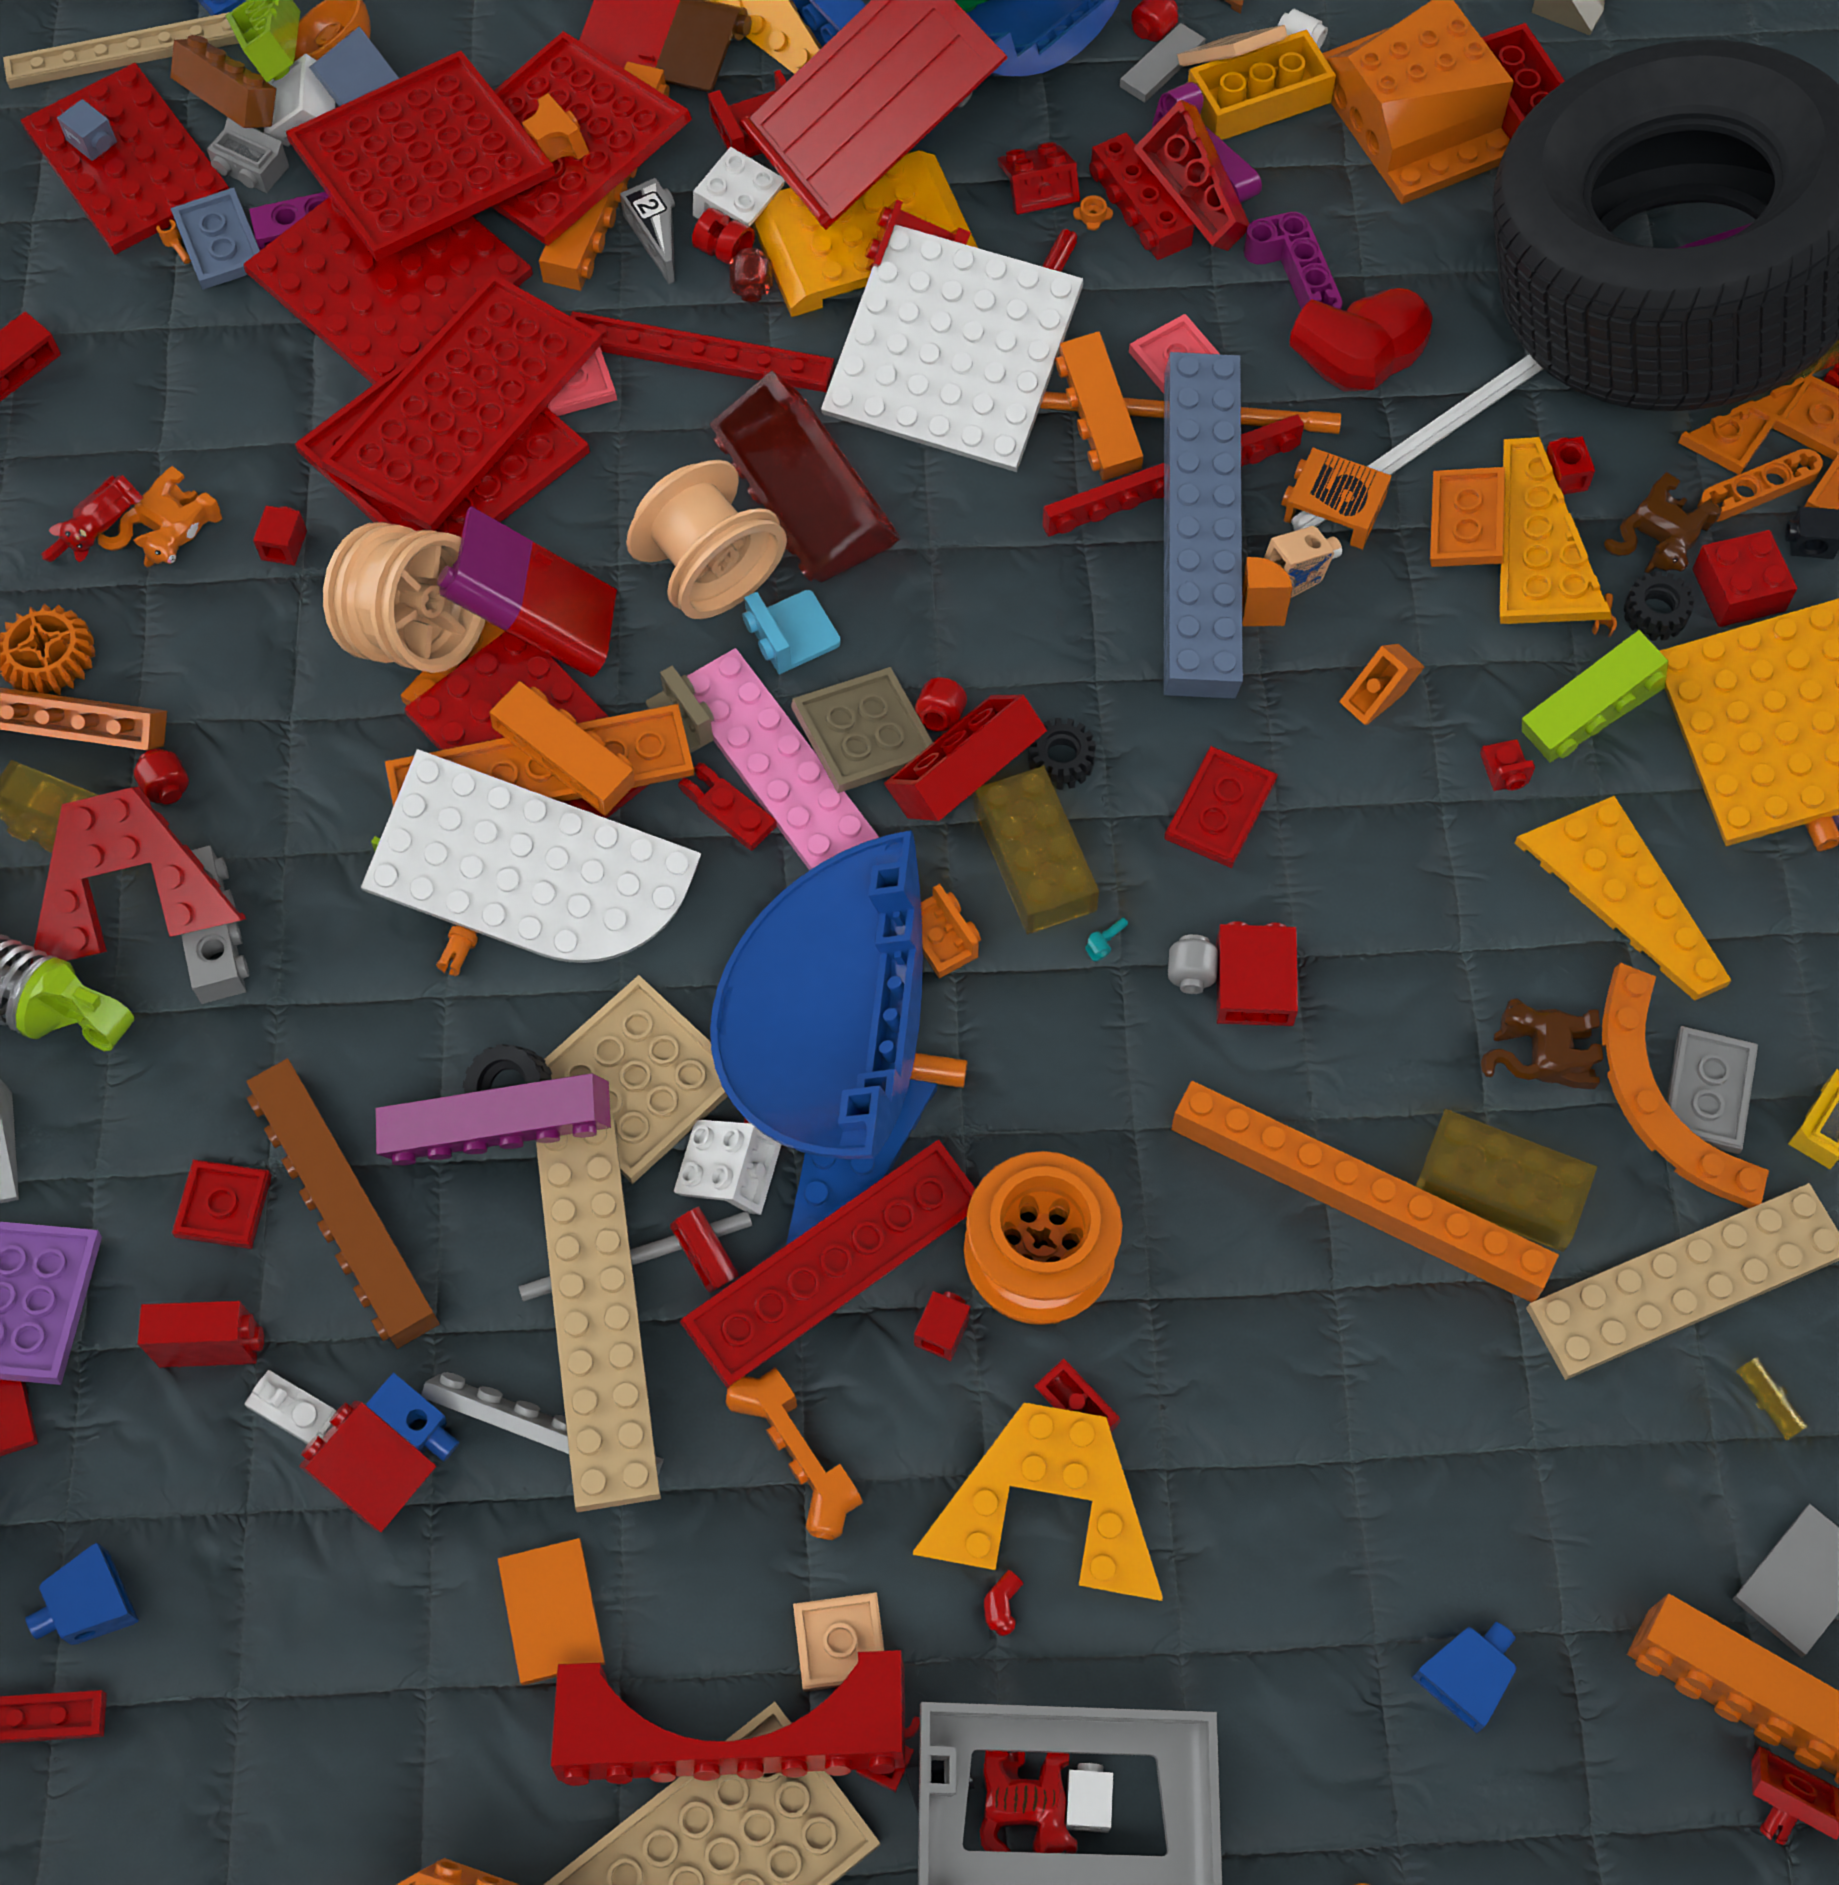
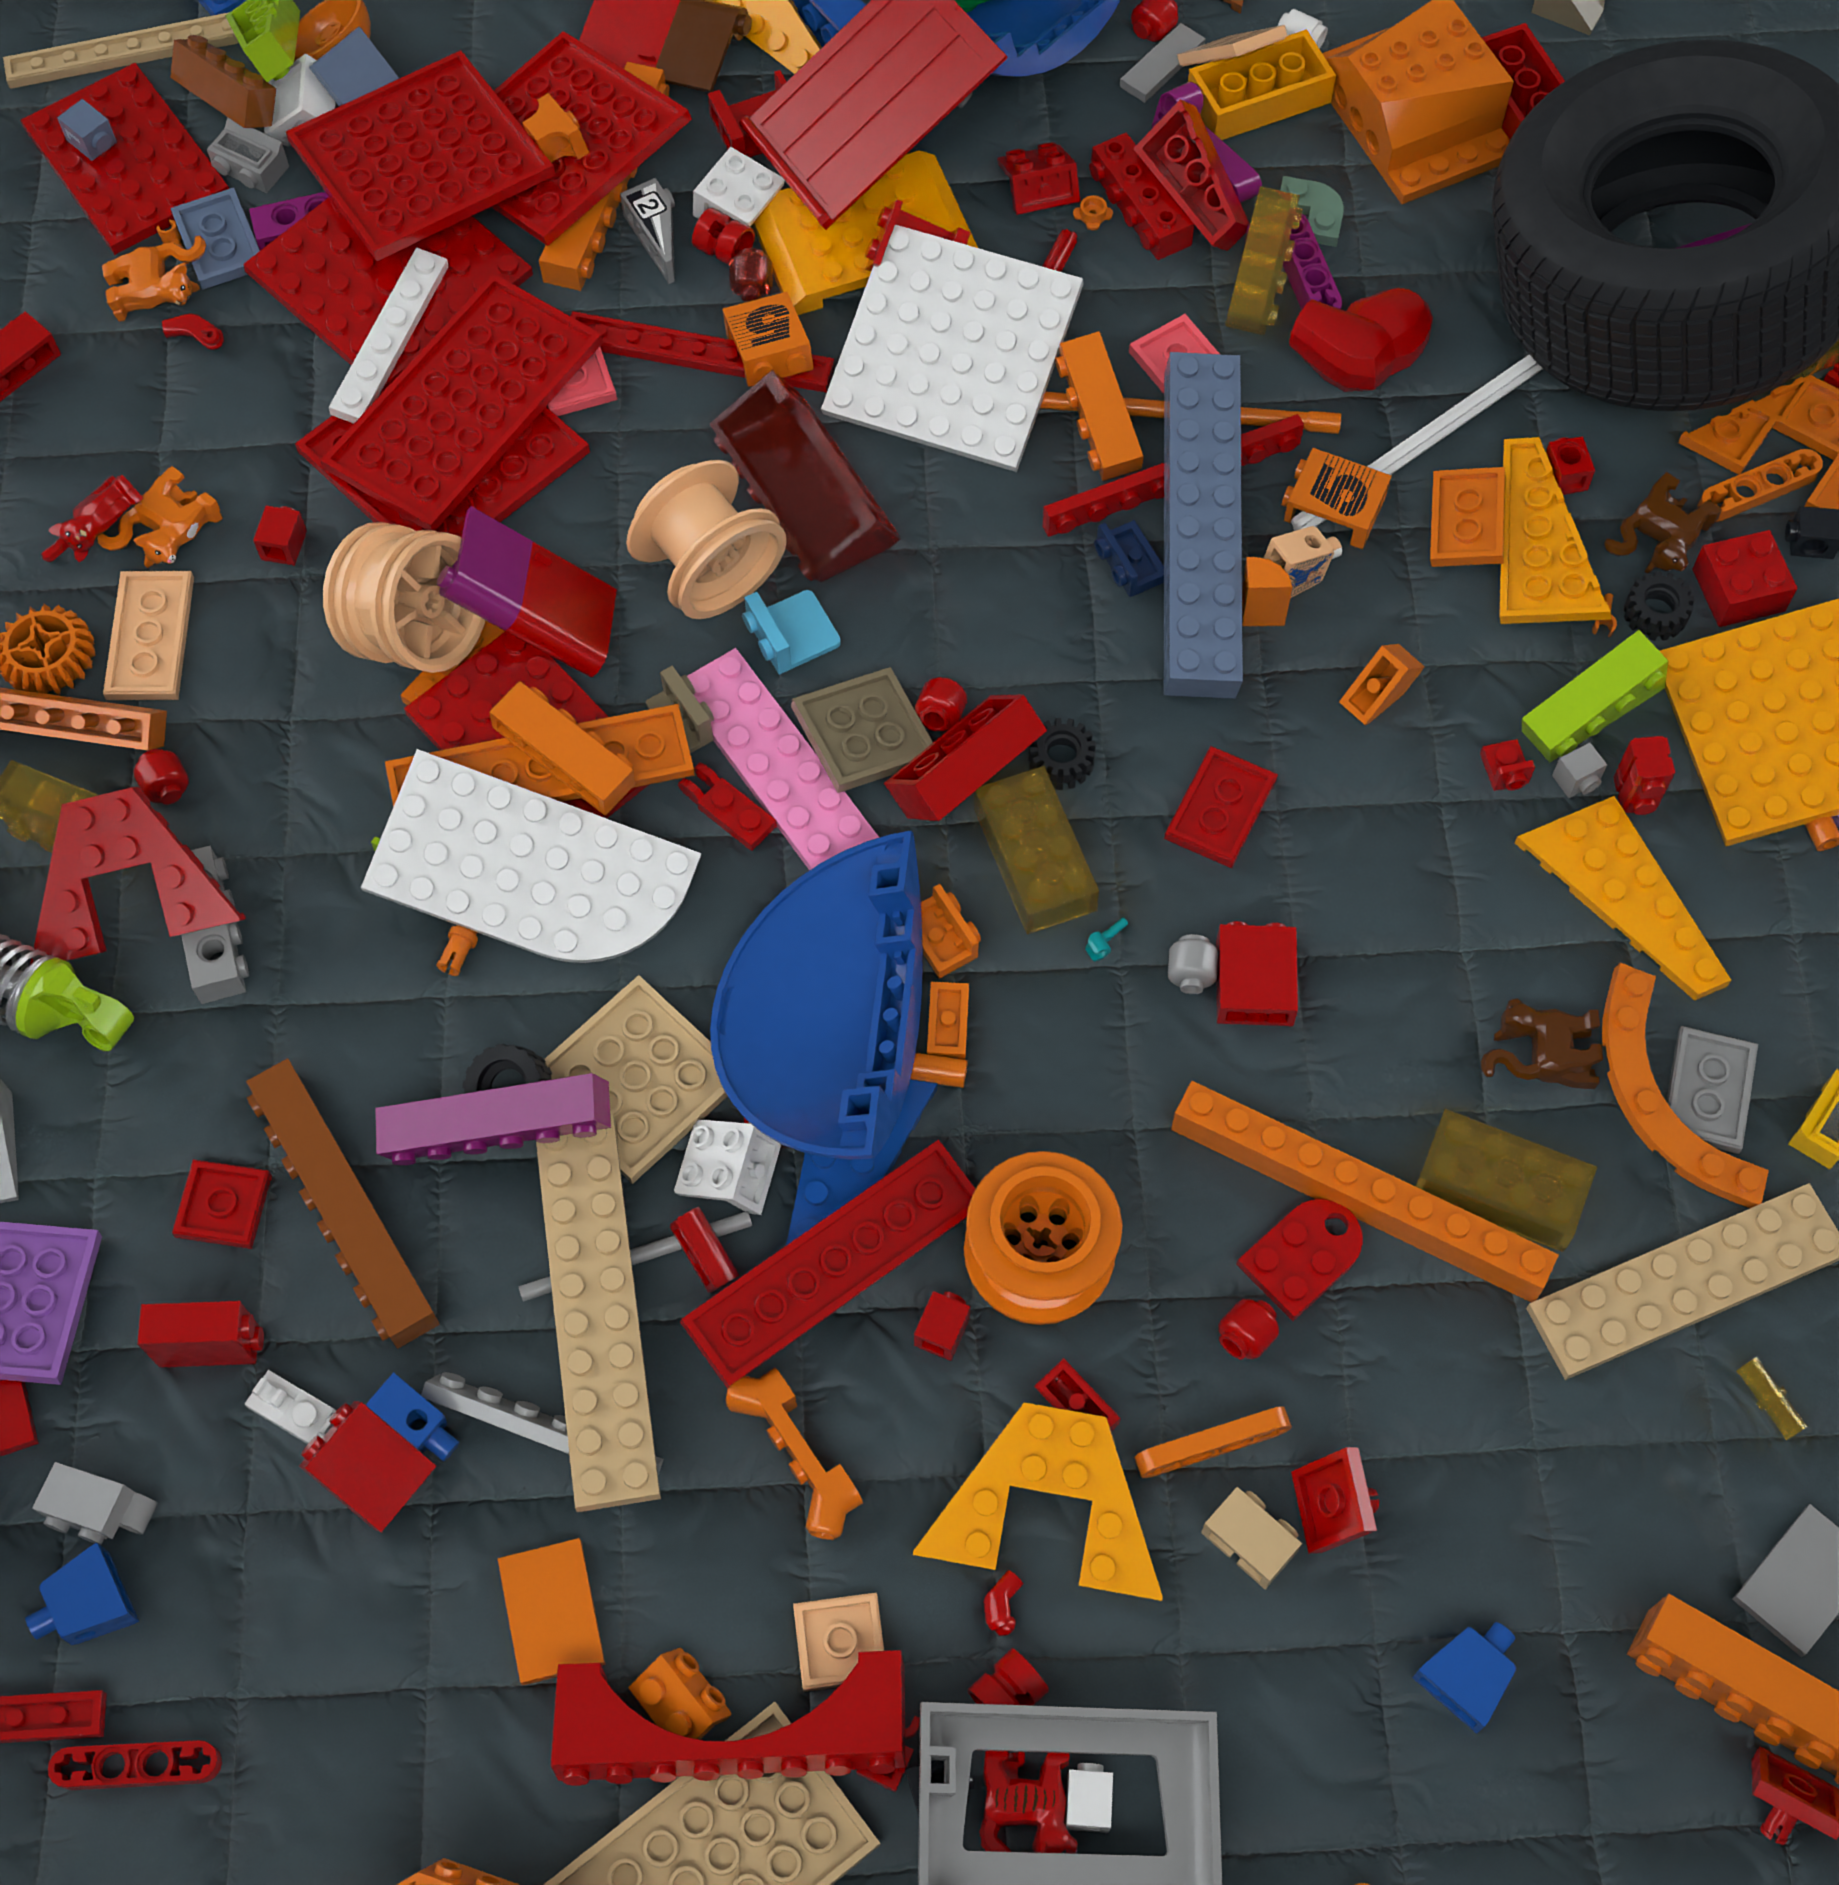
(91, 1505): none -> light grey hinge
(135, 1765): none -> red beam
(147, 277): none -> orange animal
(148, 635): none -> light nougat tile
(195, 327): none -> red arm
(389, 335): none -> white plate
(680, 1696): none -> orange bracket
(768, 337): none -> orange panel
(948, 1019): none -> orange plate
(1011, 1684): none -> red wheel
(1130, 557): none -> dark blue bracket
(1213, 1442): none -> orange beam
(1248, 1329): none -> red head
(1255, 1536): none -> tan piece
(1262, 261): none -> clear yellow brick
(1301, 1258): none -> red plate
(1320, 204): none -> sand green plate
(1334, 1500): none -> red tile
(1579, 771): none -> light grey plate
(1644, 774): none -> red brick

